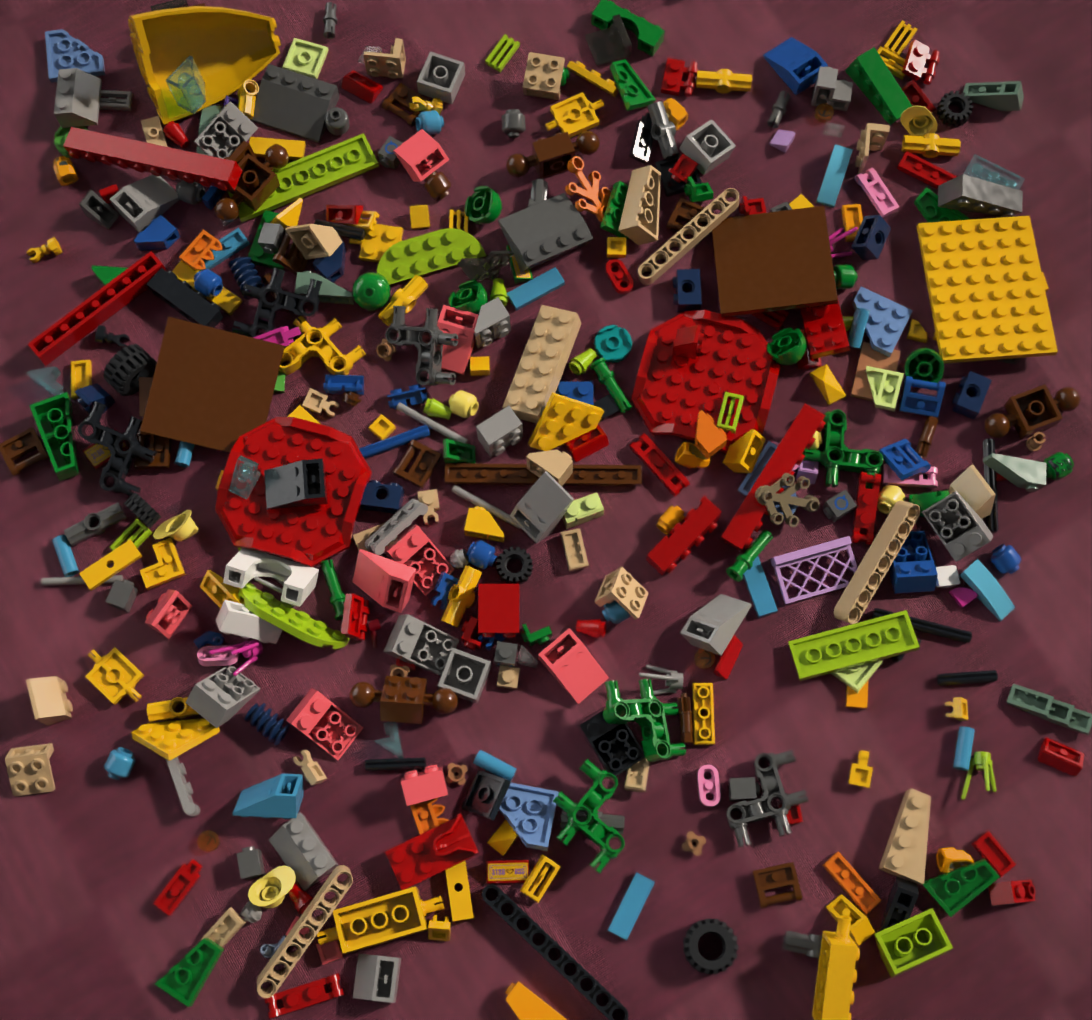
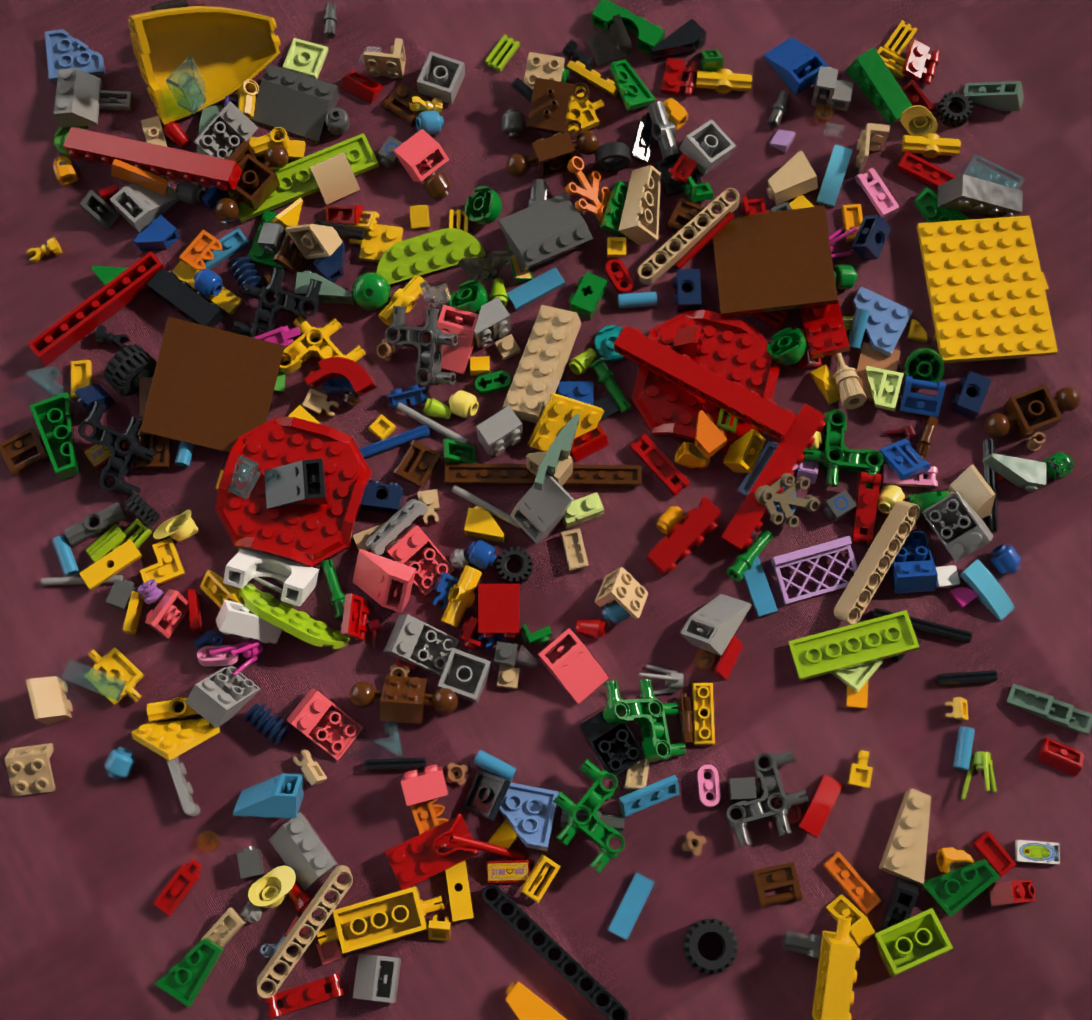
(94, 679): none -> clear light blue tile
(105, 543): none -> lime tile
(133, 613): none -> yellow tile
(140, 177): none -> orange tile
(150, 591): none -> medium lavender wheel
(194, 611): none -> red tile
(262, 143): none -> yellow piece
(334, 178): none -> tan slope
(344, 368): none -> red arch
(435, 296): none -> clear slope
(487, 847): none -> red piece
(494, 385): none -> green beam
(507, 347): none -> tan plate
(551, 104): none -> reddish brown piece
(560, 447): none -> sand green slope
(570, 50): none -> black piece
(590, 285): none -> green brick
(612, 157): none -> black tyre
(637, 300): none -> dark azure piece
(649, 796): none -> dark azure tile
(680, 42): none -> black slope
(701, 243): none -> red piece
(705, 383): none -> red brick
(711, 60): none -> green slope
(792, 180): none -> tan slope
(820, 806): none -> red slope
(848, 385): none -> tan piece
(908, 432): none -> dark red hand
(1037, 852): none -> tile

